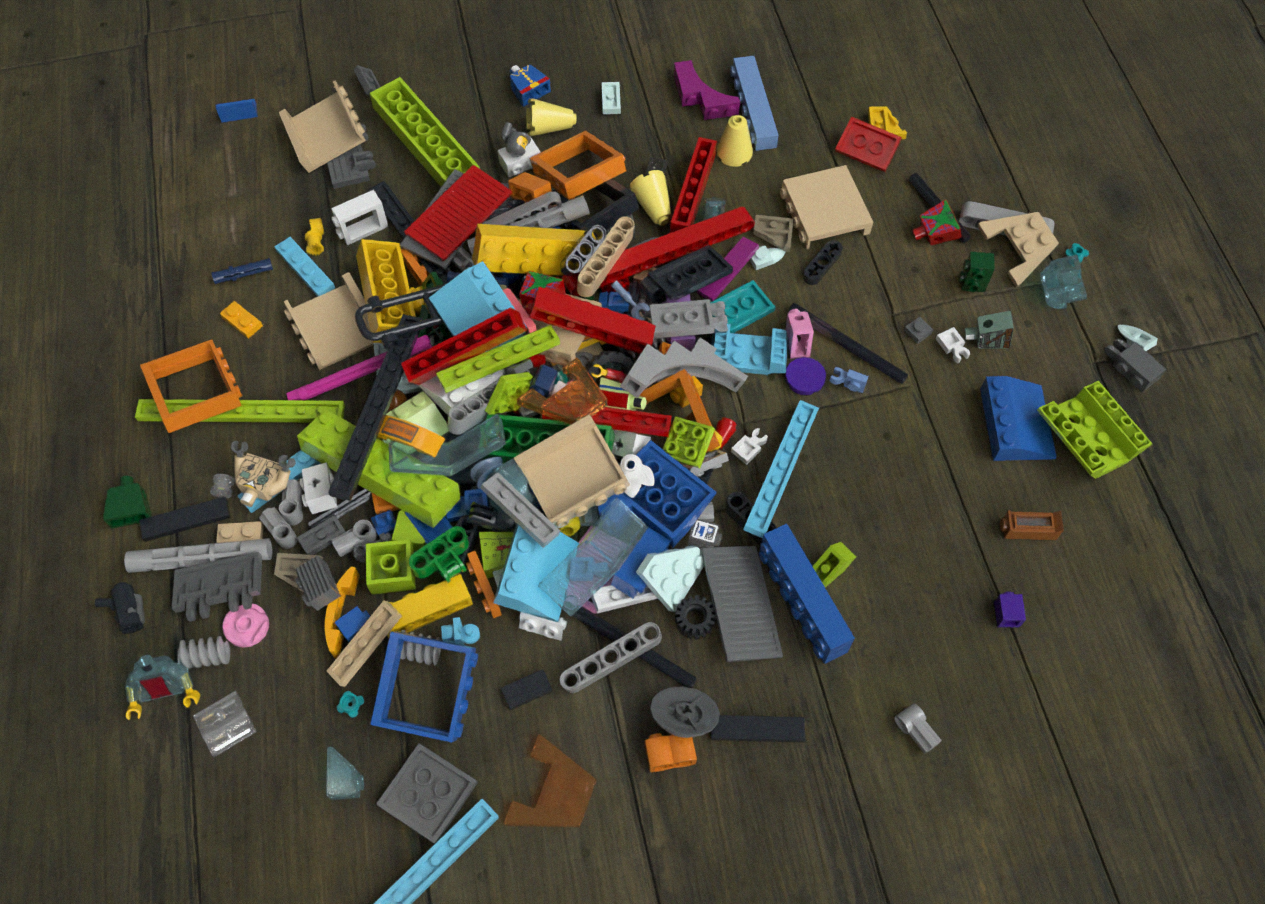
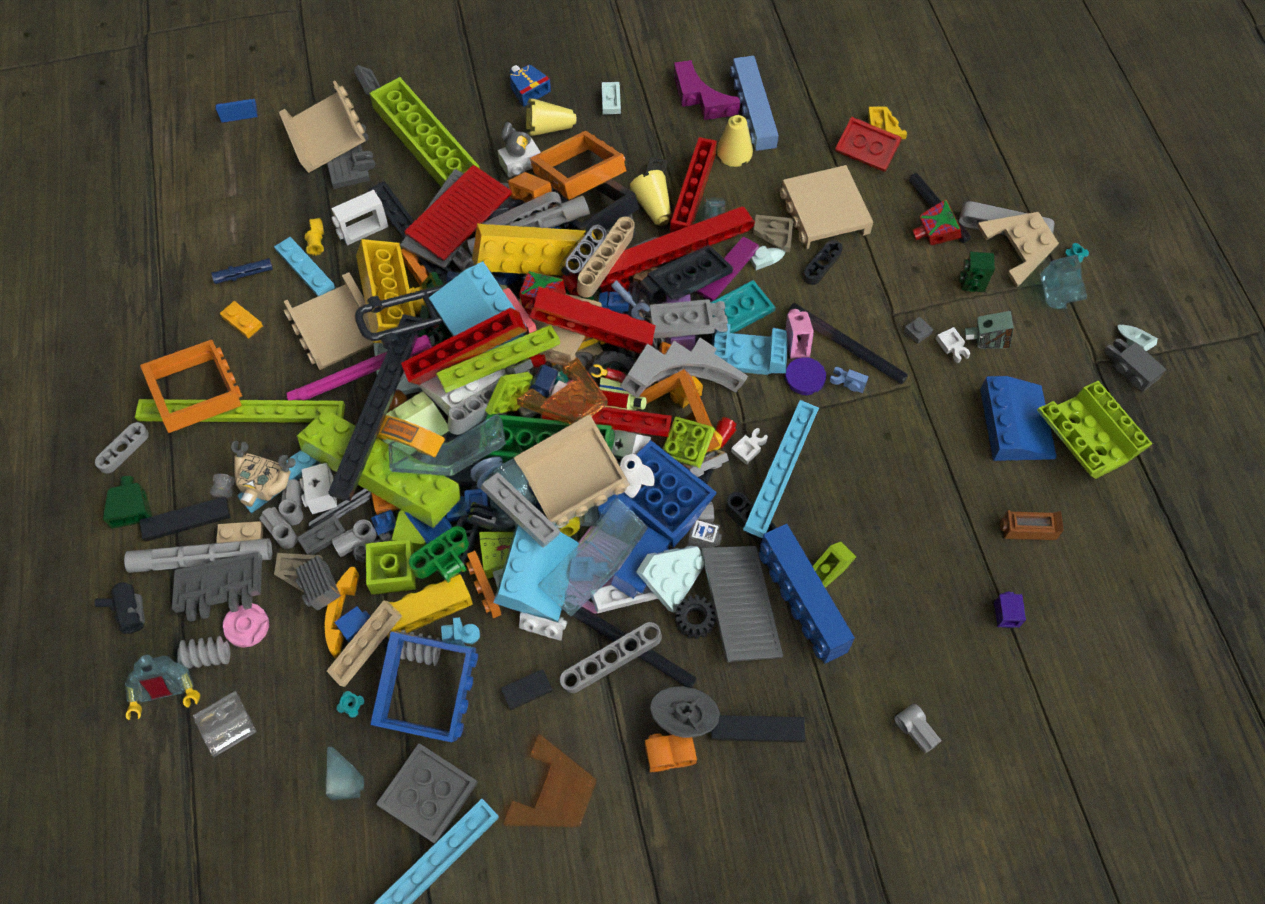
(136, 440): none -> light grey beam

